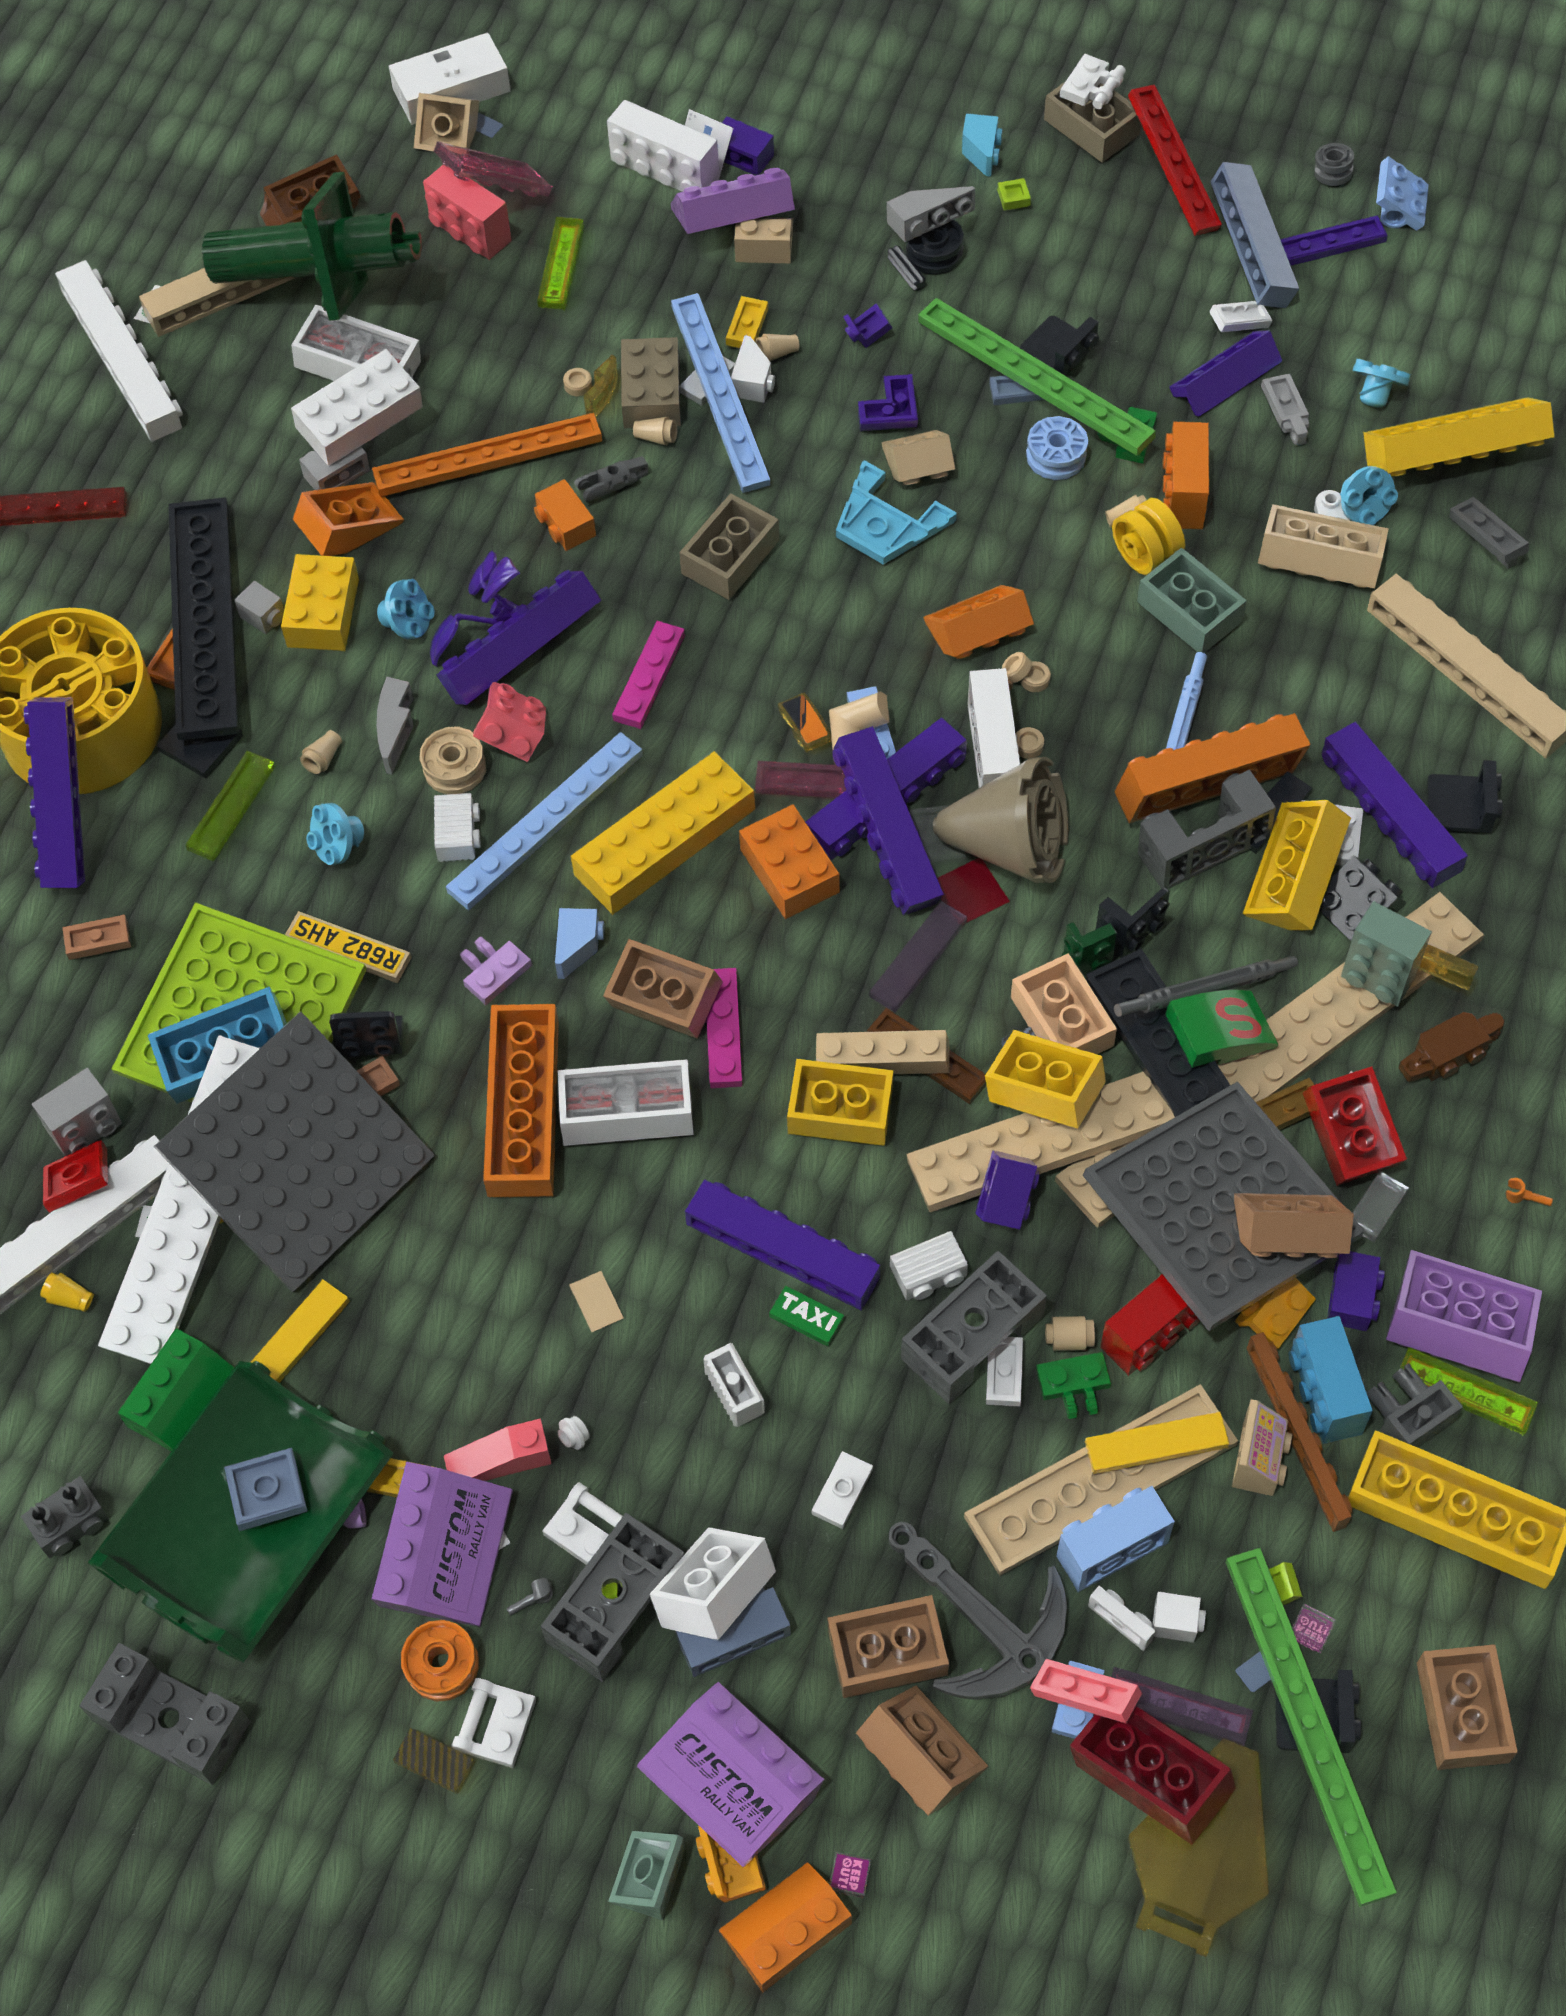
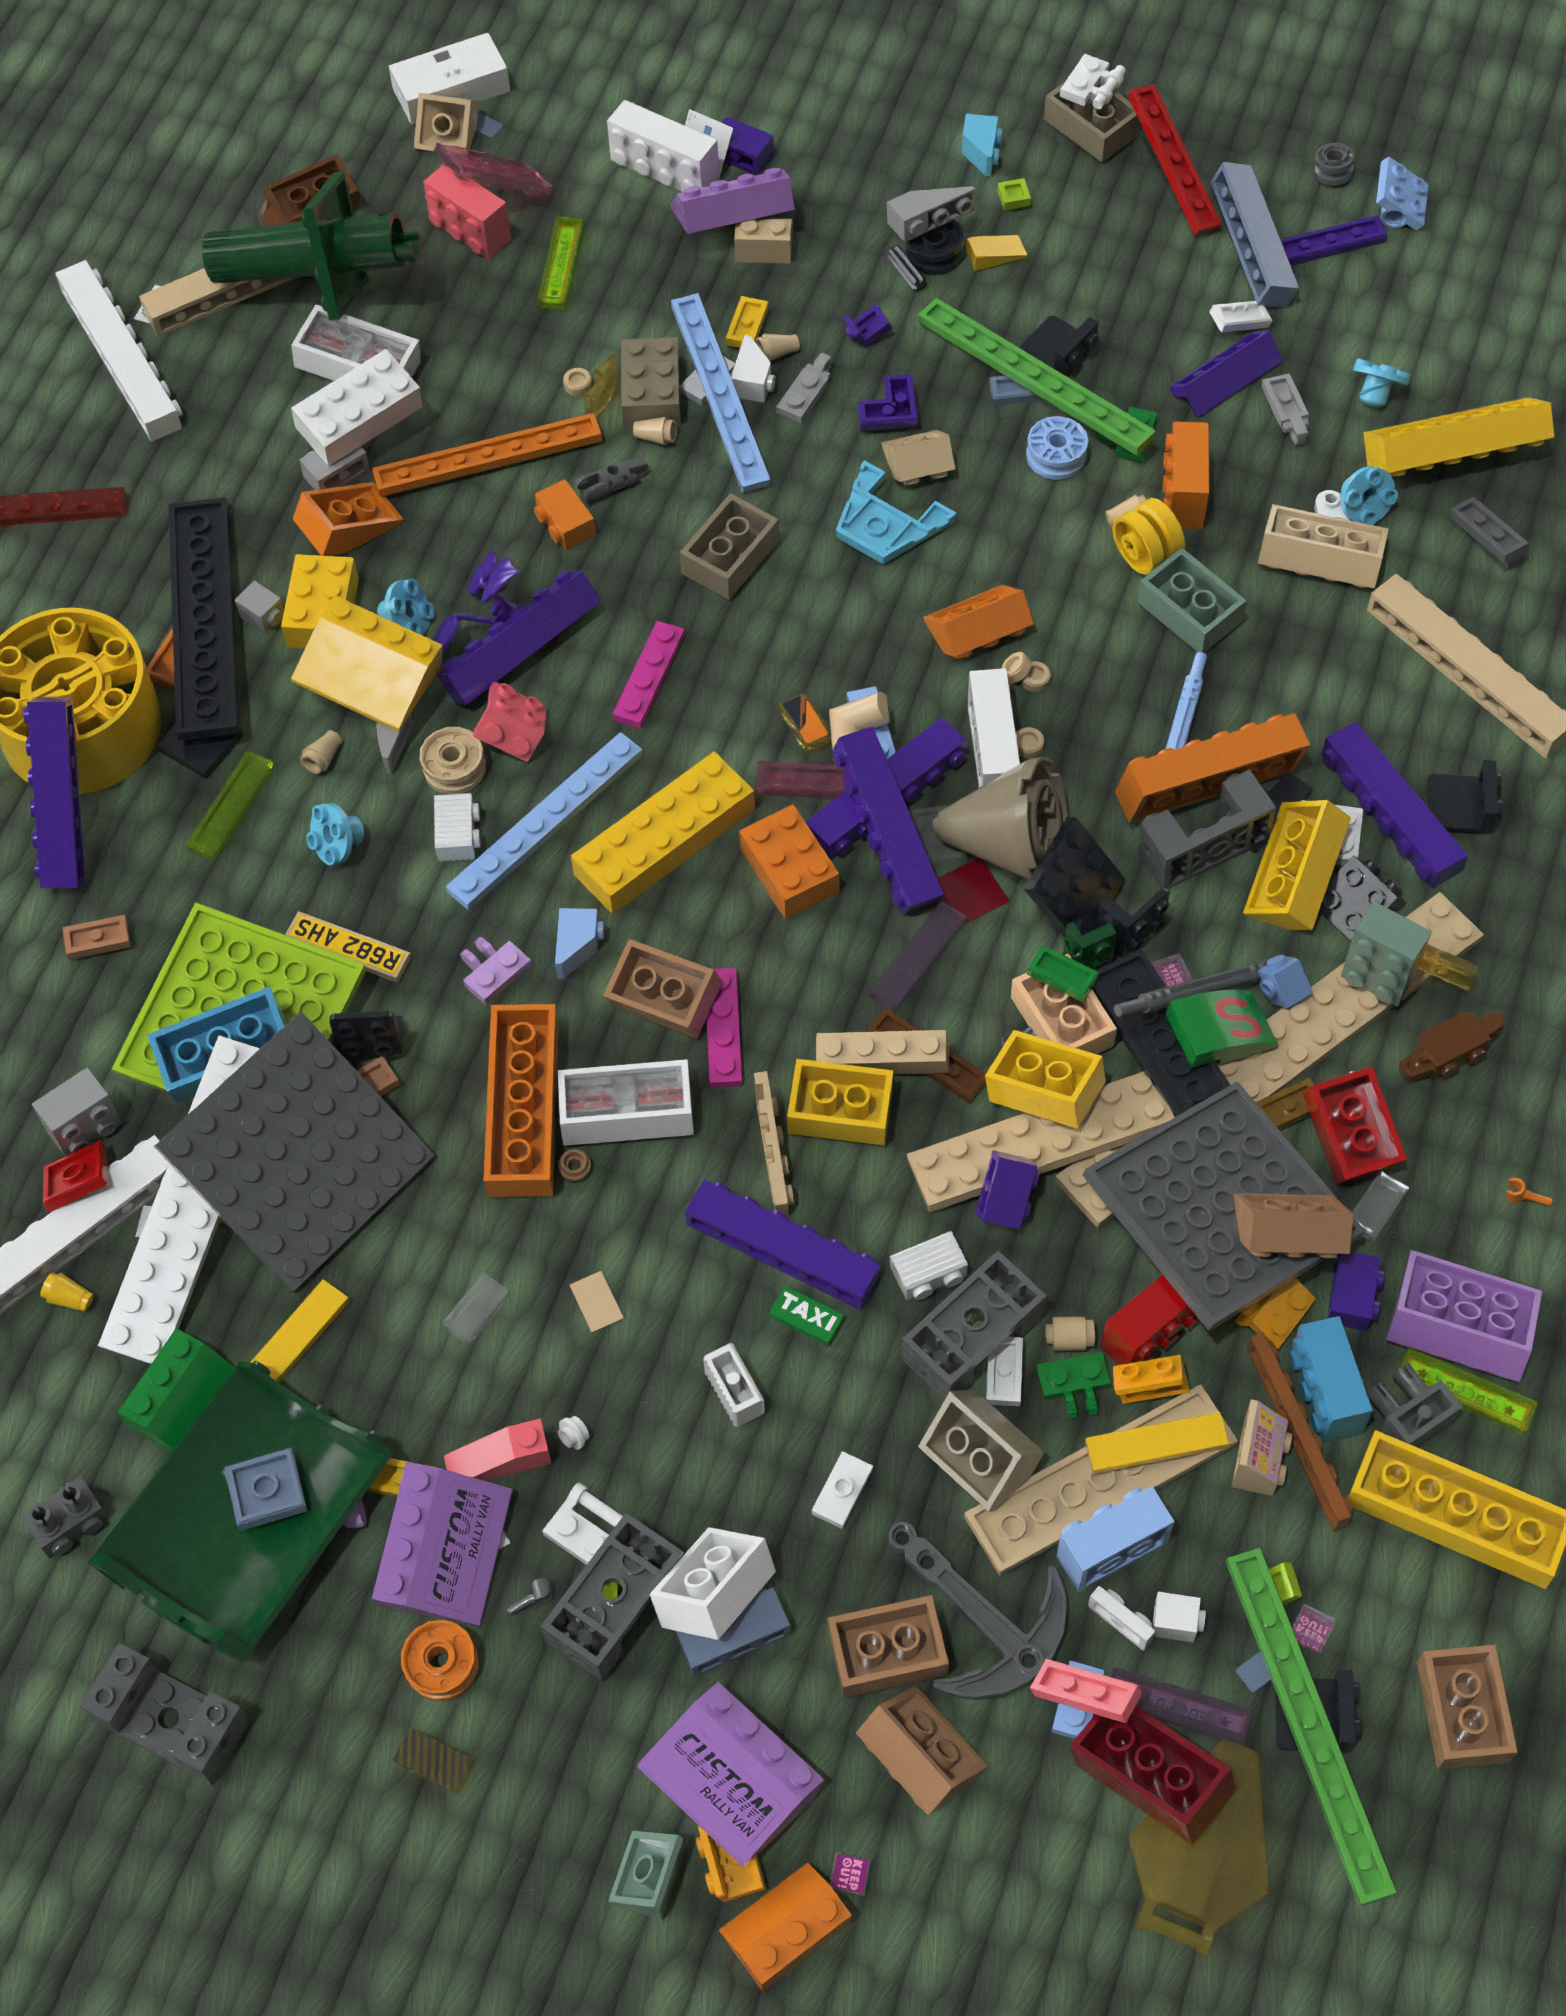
(367, 663): none -> yellow slope
(476, 1308): none -> clear tile
(505, 1726): white plate -> none
(574, 1157): none -> medium nougat plate
(772, 1139): none -> tan wing
(806, 390): none -> light grey hinge
(980, 1448): none -> dark tan slope
(994, 250): none -> yellow slope
(1062, 973): none -> green tile
(1073, 879): none -> black plate
(1150, 1379): none -> light orange bracket
(1172, 970): none -> clear tile
(1284, 981): none -> medium blue brick

